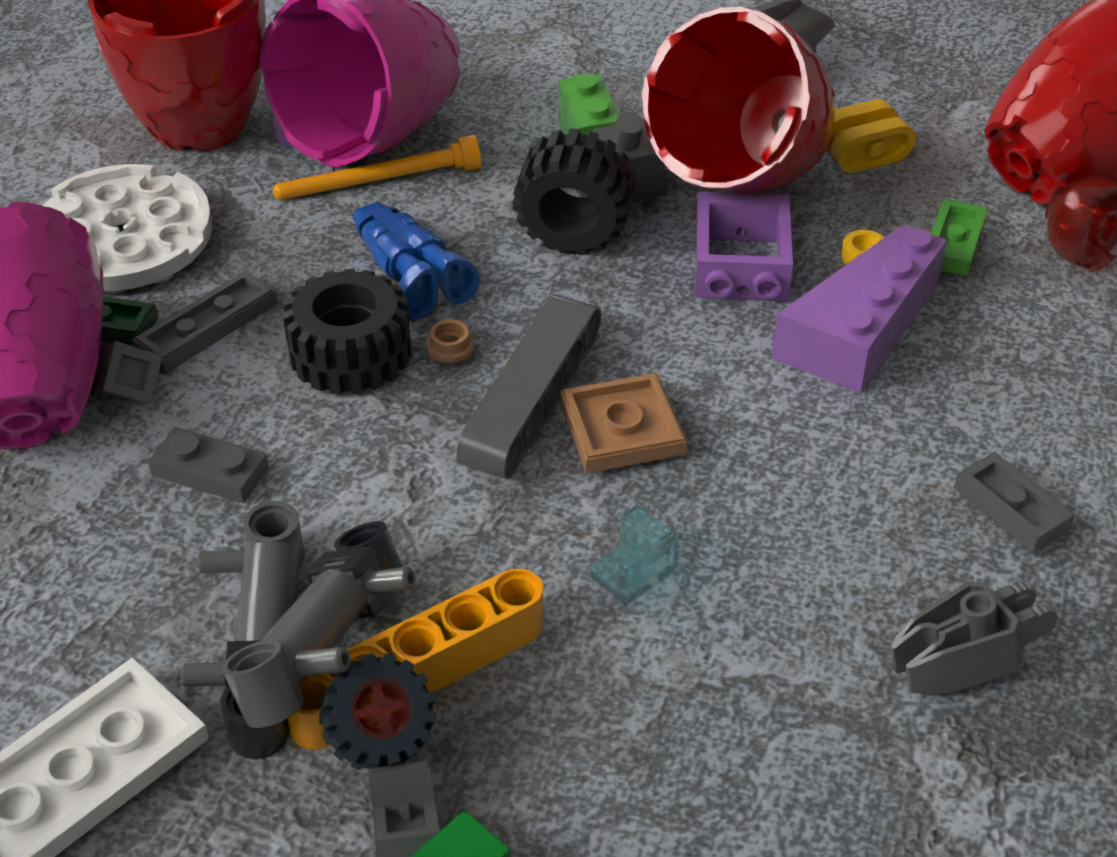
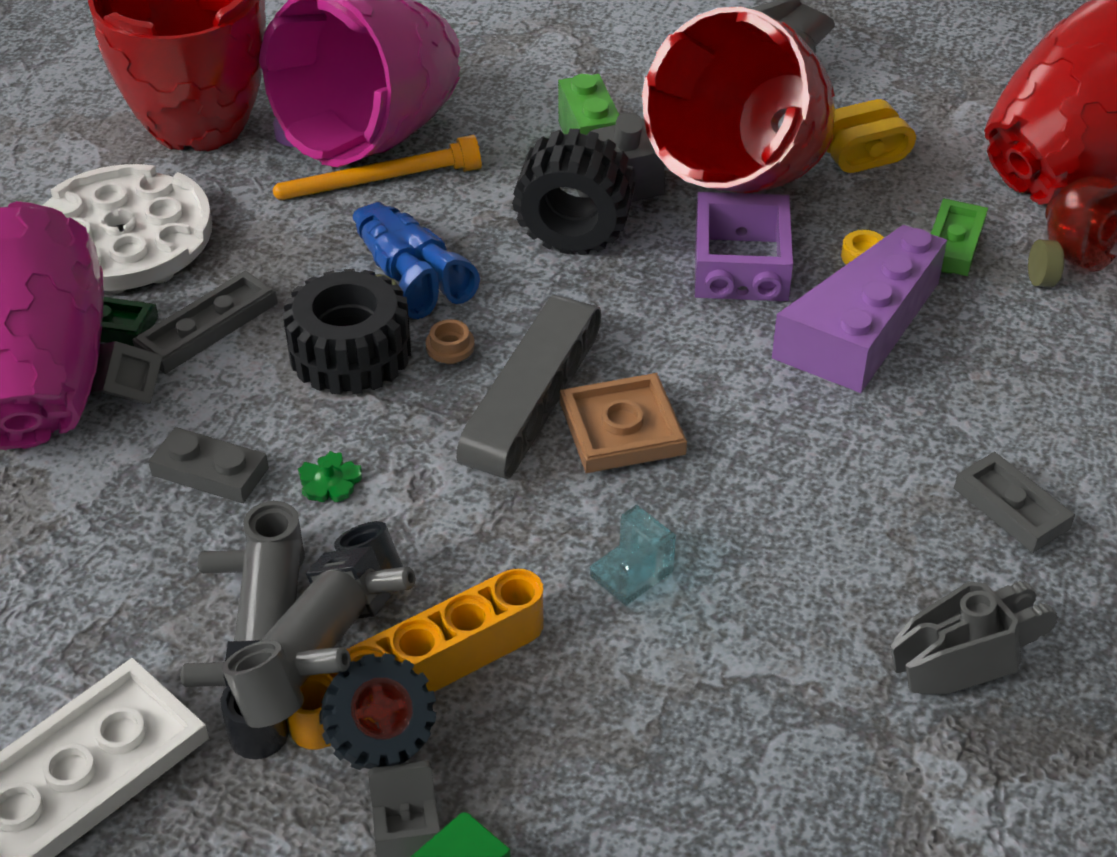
(329, 478): none -> green plant
(1045, 263): none -> olive tile

